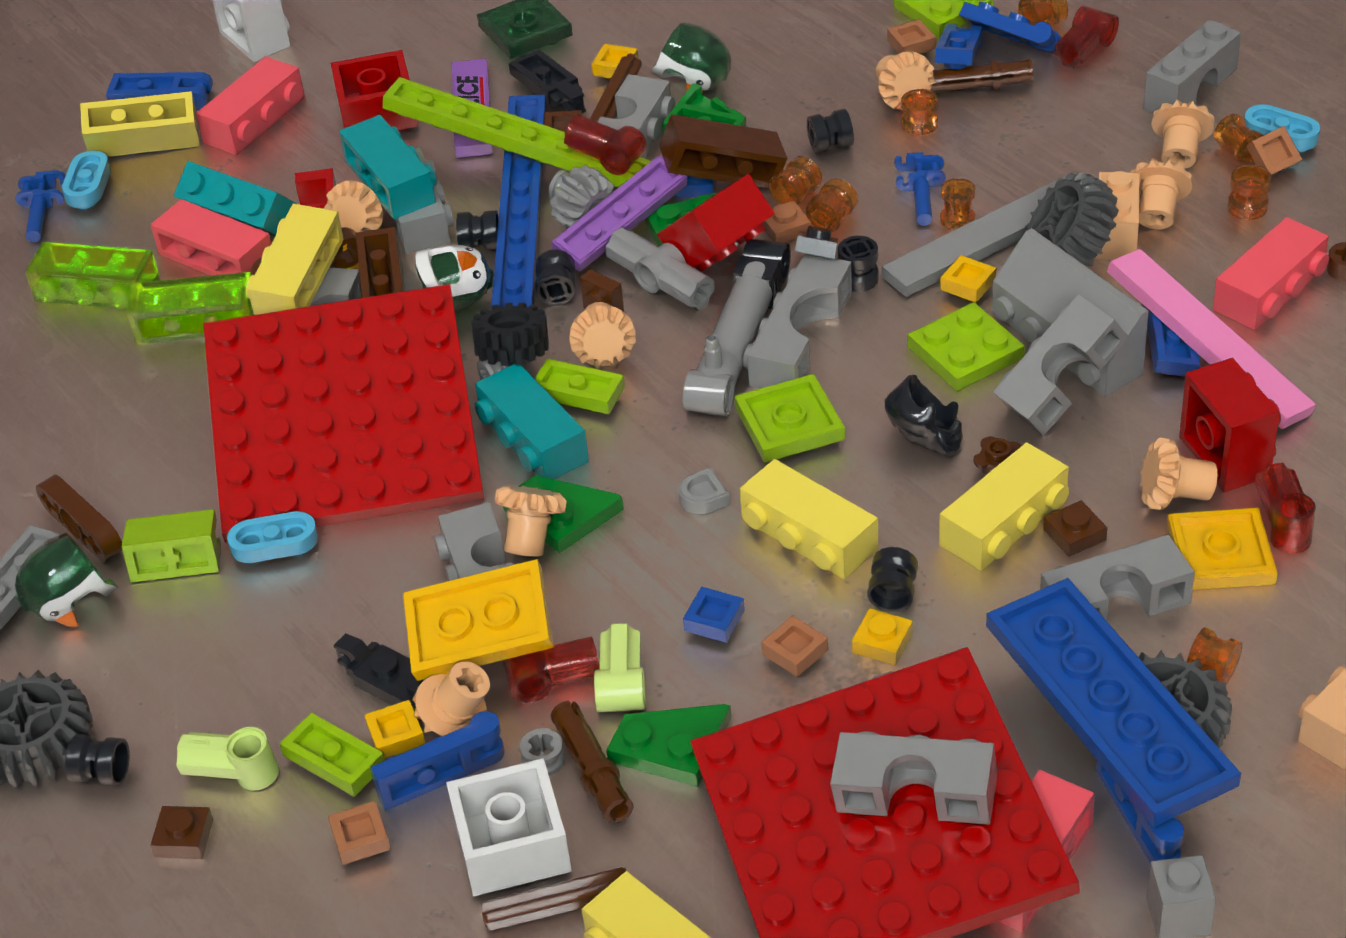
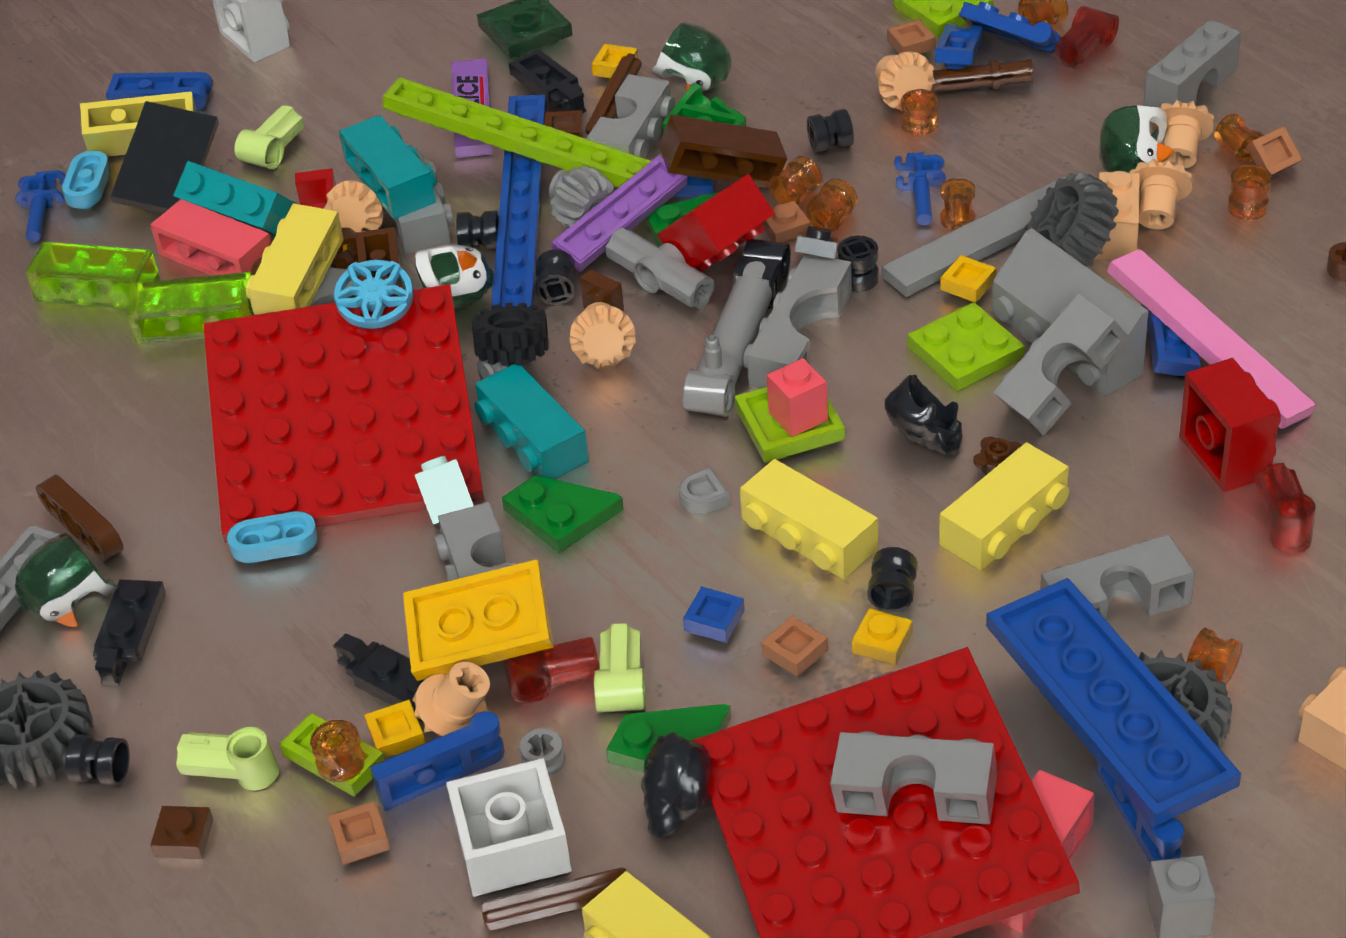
(127, 627): none -> black hinge
(158, 154): none -> black tile
(171, 545): lime hinge -> none
(250, 105): coral brick -> none
(267, 143): none -> yellowish green piece
(337, 750): none -> clear orange wheel
(363, 83): red brick -> none
(373, 293): none -> medium azure wheel
(442, 487): none -> light aqua brick
(528, 517): light nougat gear -> none
(581, 385): lime plate -> none
(598, 773): reddish brown pin -> none
(614, 148): clear red piece -> none
(674, 783): none -> black hair
(797, 397): none -> coral brick
(1075, 528): reddish brown plate -> none
(1127, 138): none -> clear green piece
(1172, 475): light nougat gear -> none
(1224, 547): yellow tile -> none
(1267, 118): medium azure plate -> none
(1271, 273): coral brick -> none

